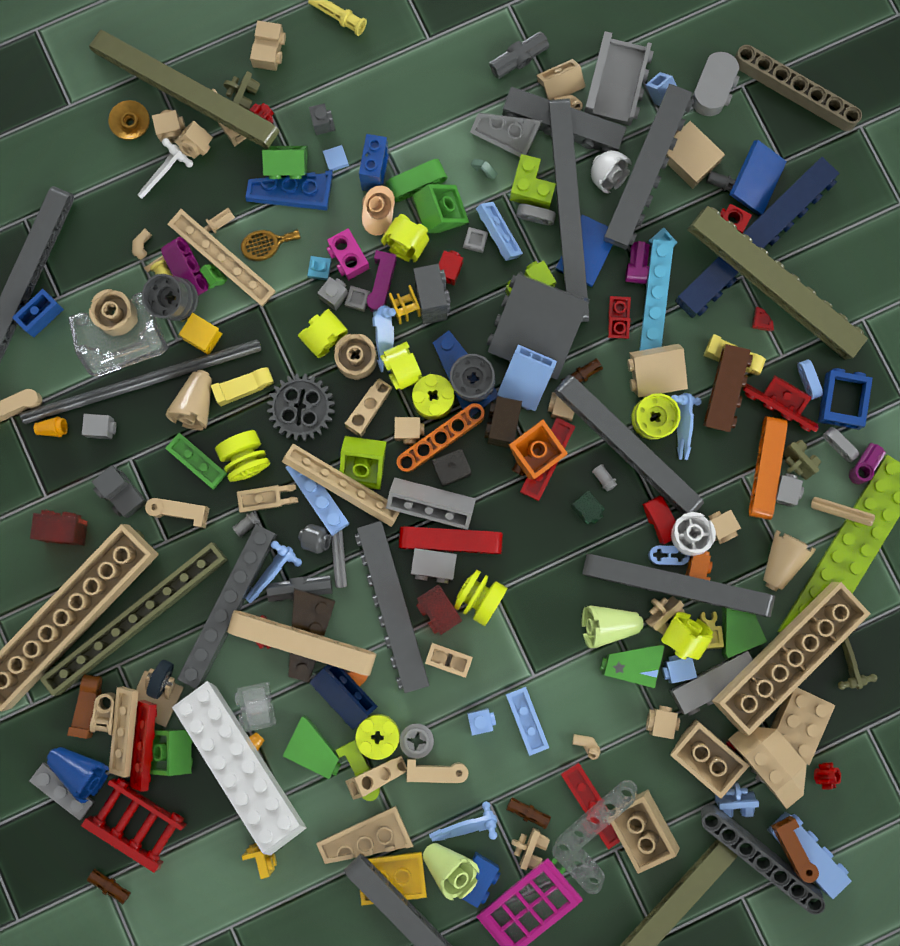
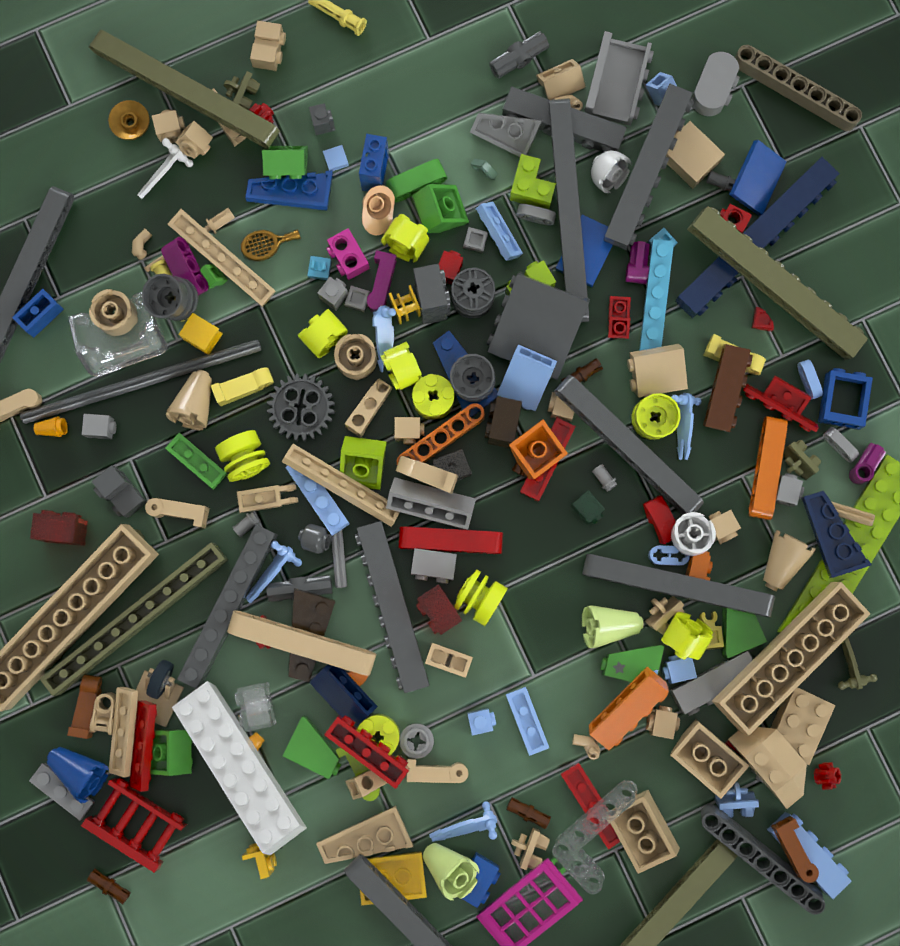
(366, 751): none -> red brick
(428, 474): none -> tan leg
(470, 304): none -> dark grey wheel
(628, 708): none -> orange brick
(833, 538): none -> dark blue wing

